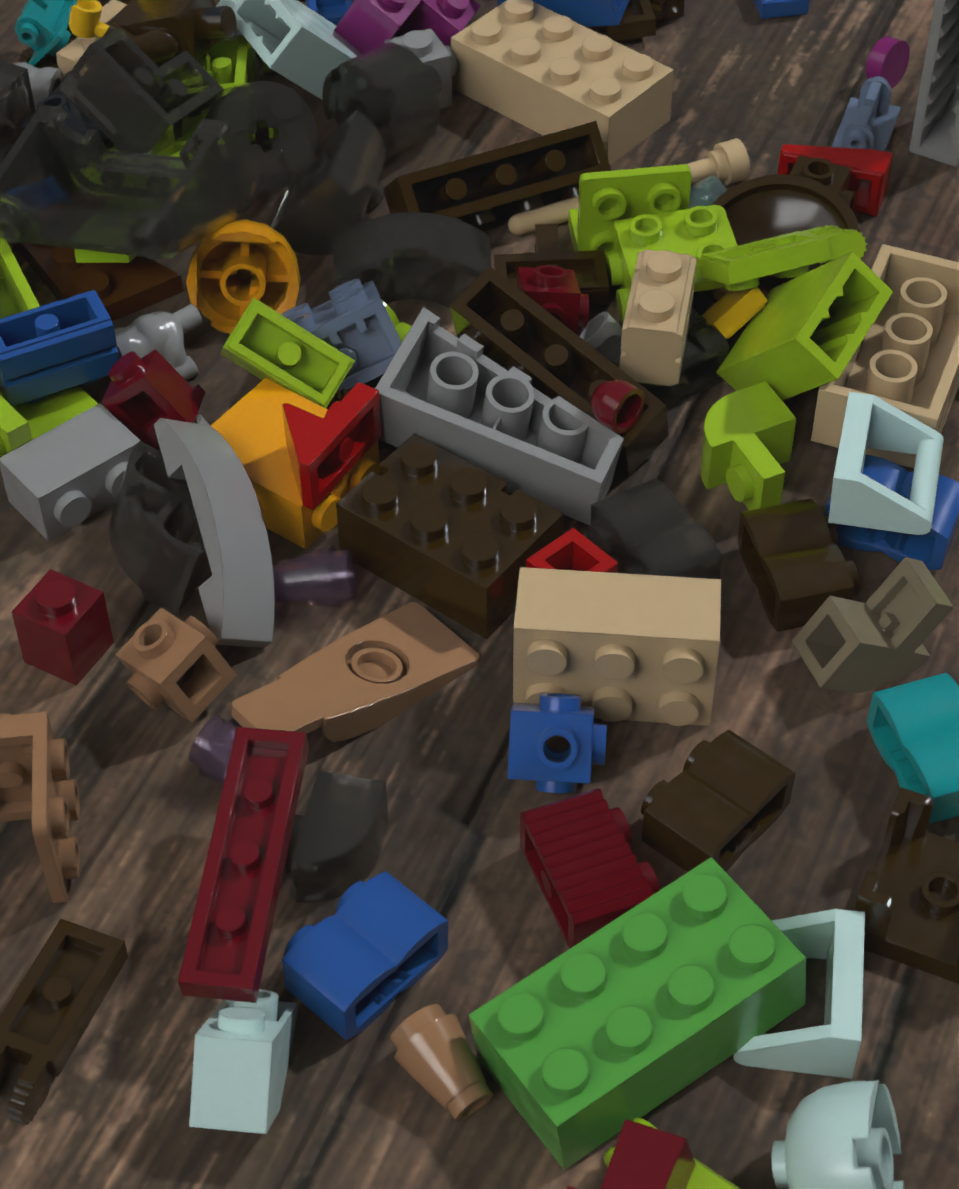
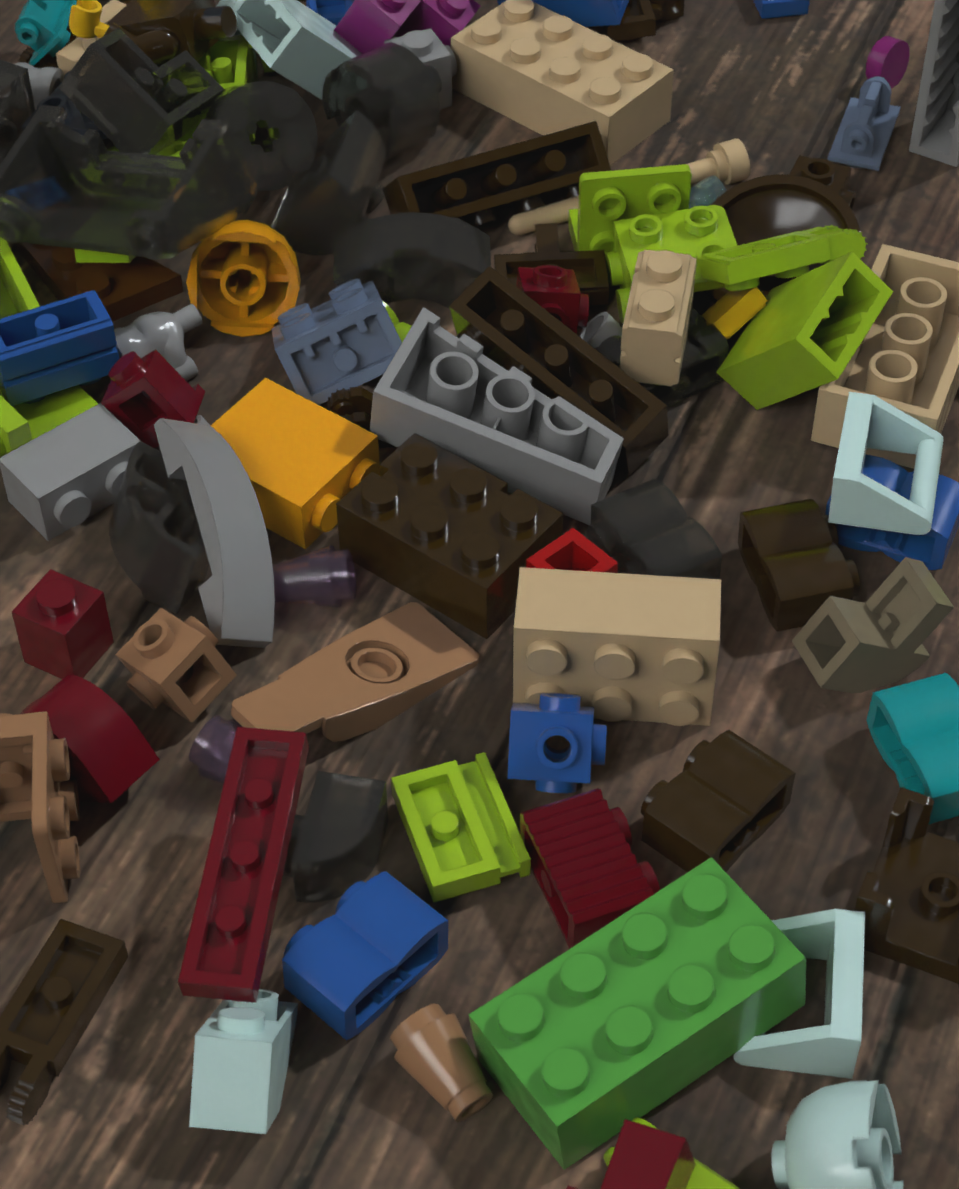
(101, 738): none -> dark red brick
(286, 354): lime slope -> none
(329, 447): red slope -> none
(459, 827): none -> lime plate
(617, 404): dark red hinge -> none
(745, 444): lime brick -> none
(864, 164): red slope -> none

